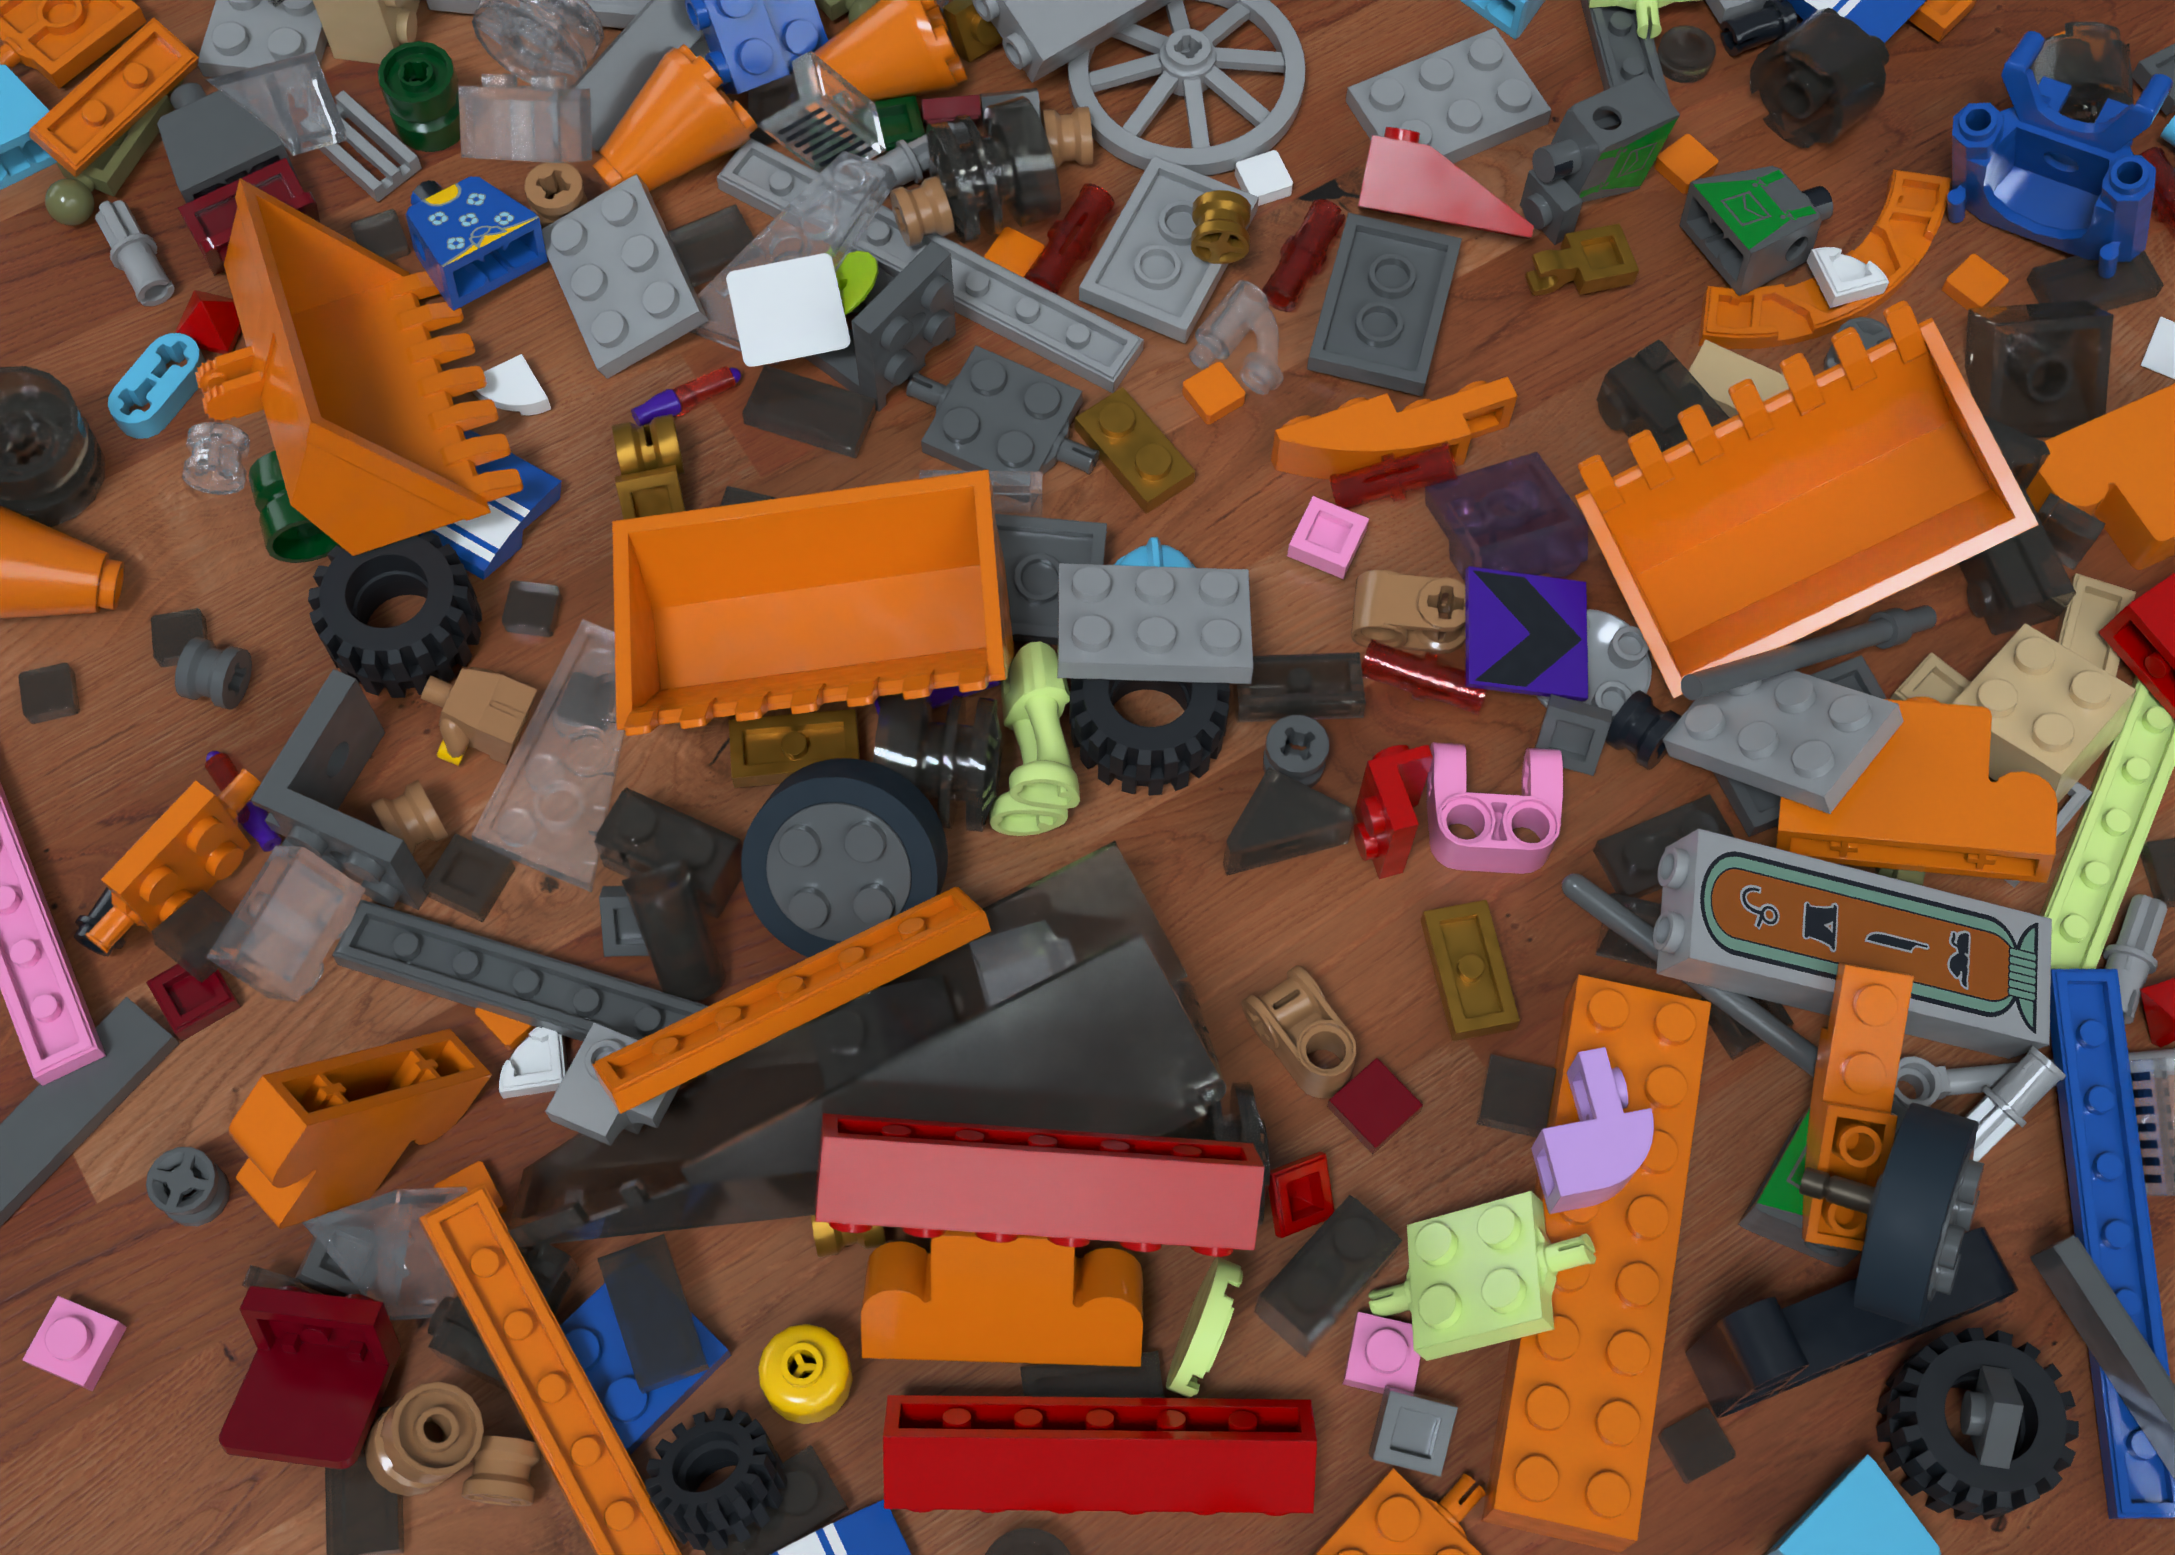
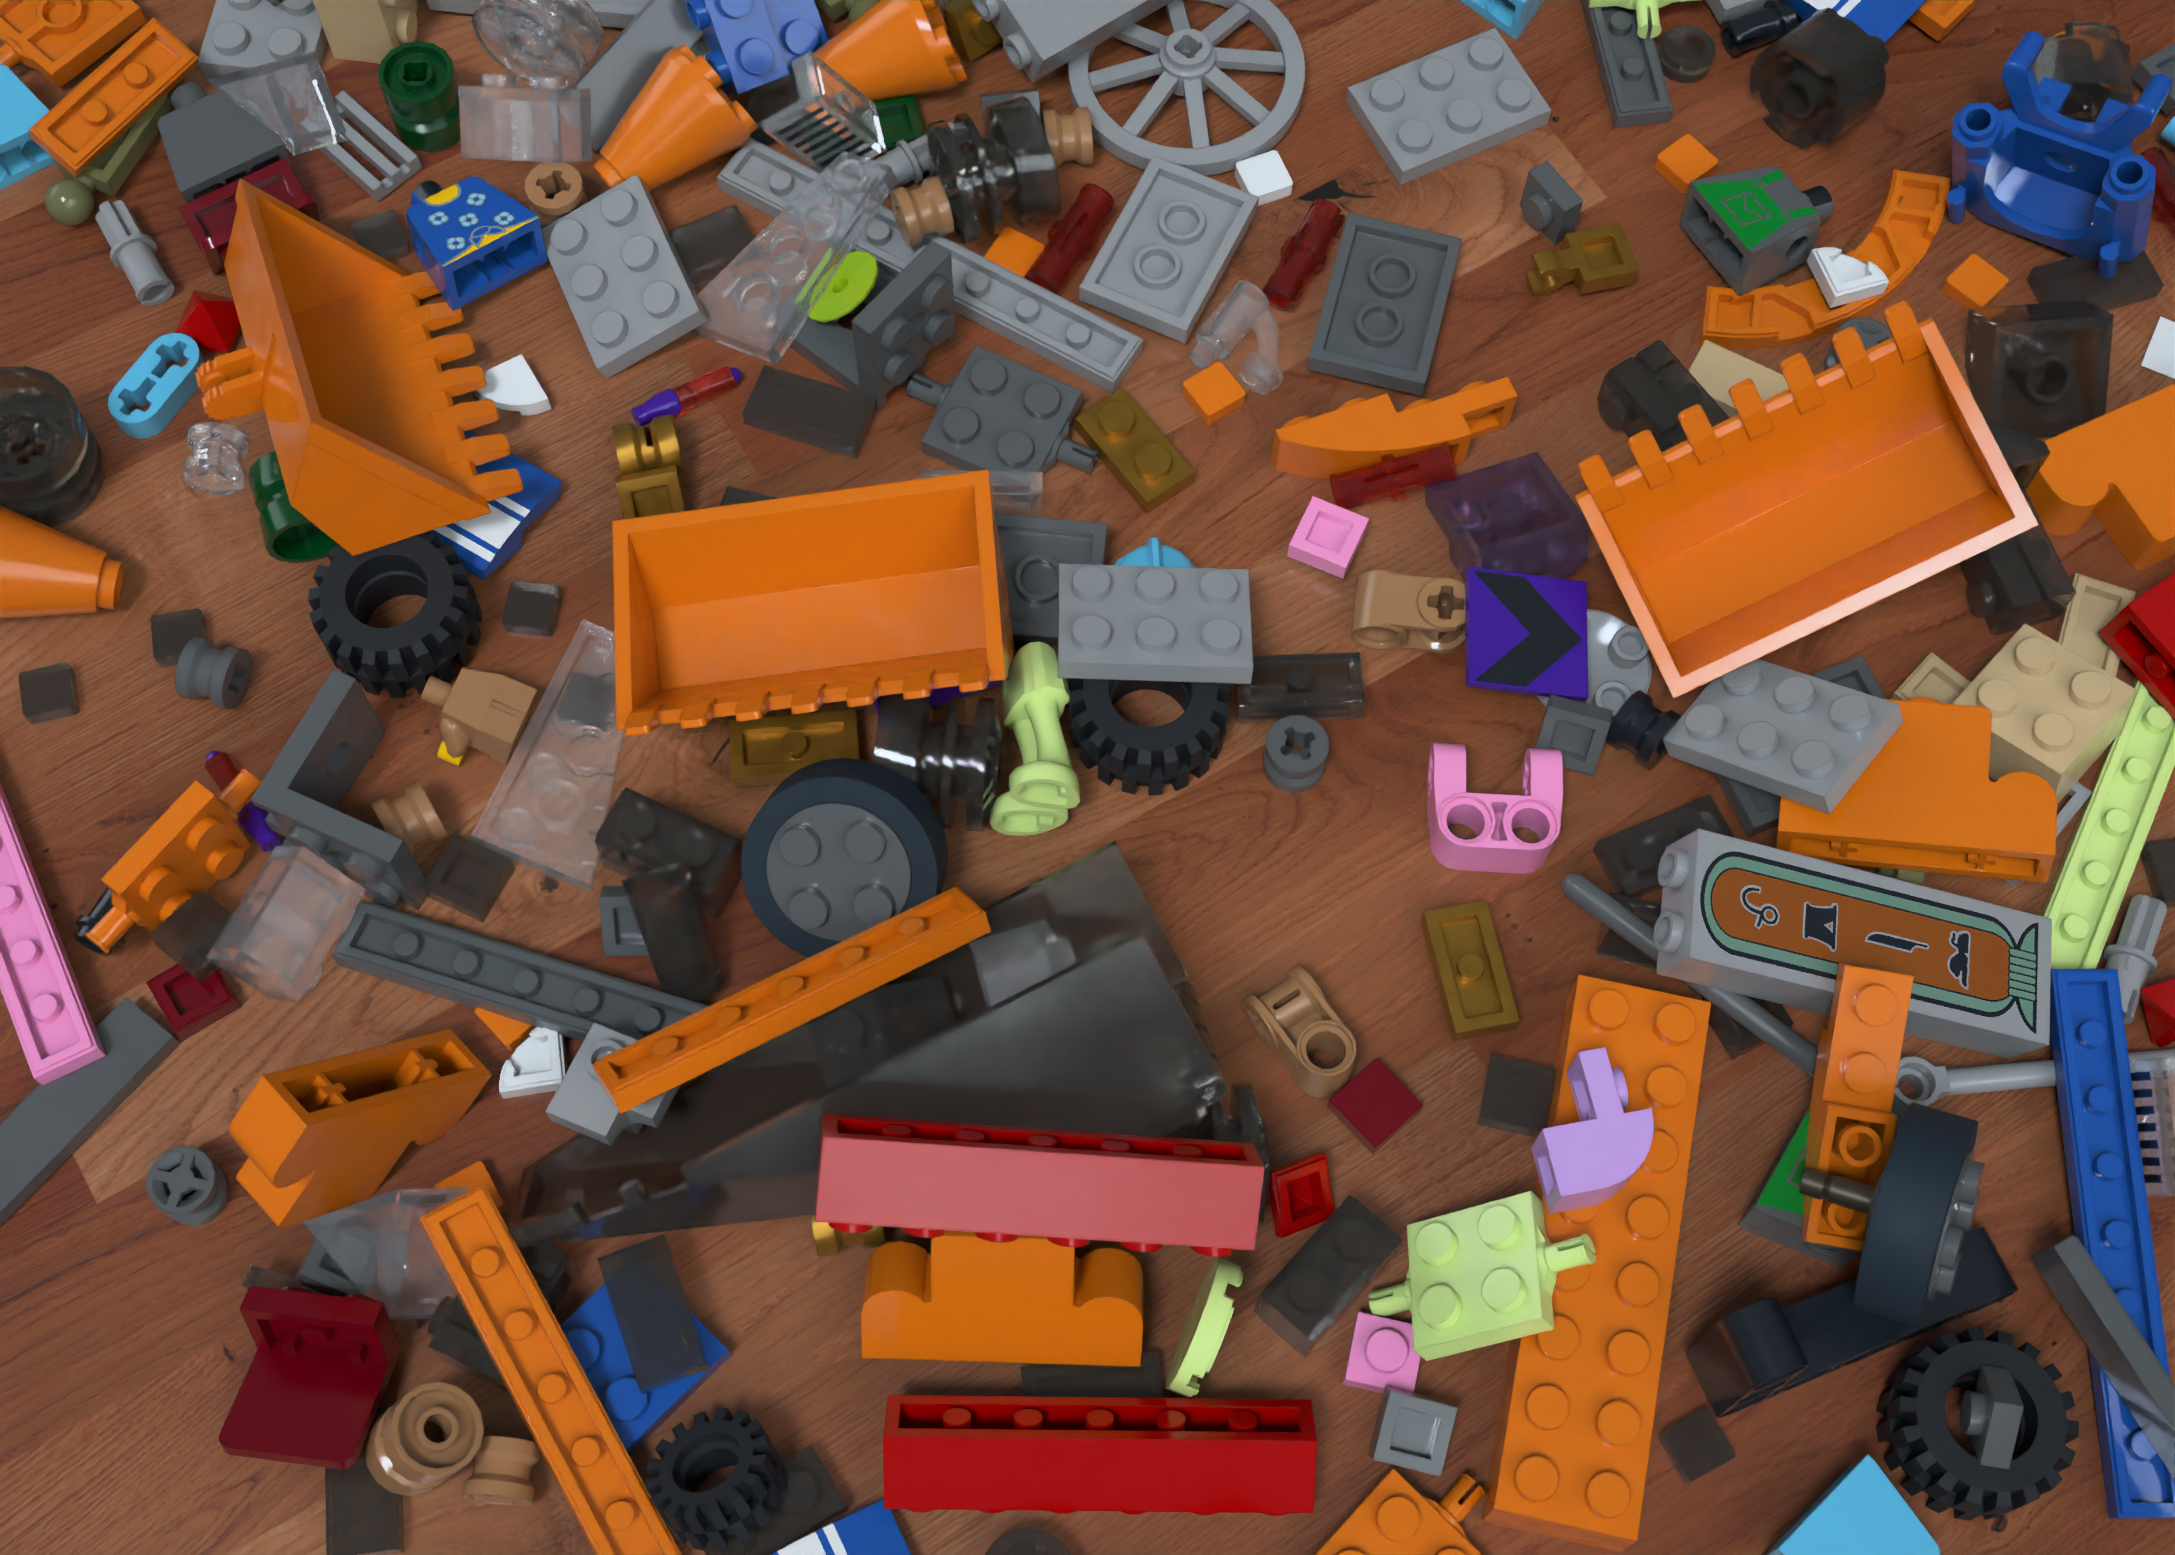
(74, 1343): bright pink plate -> none
(788, 310): white sticker -> none
(810, 1397): yellow head -> none
(949, 107): dark red tile -> none
(1220, 227): pearl gold wheel -> none
(1285, 823): clear smoke slope -> none
(1385, 806): red bracket -> none
(1421, 676): clear red pin -> none
(1425, 185): slope -> none
(1609, 140): dark grey torso -> none
(1882, 630): dark grey bar -> none
(2012, 1099): light grey axle -> none
(2068, 529): clear smoke tile -> none

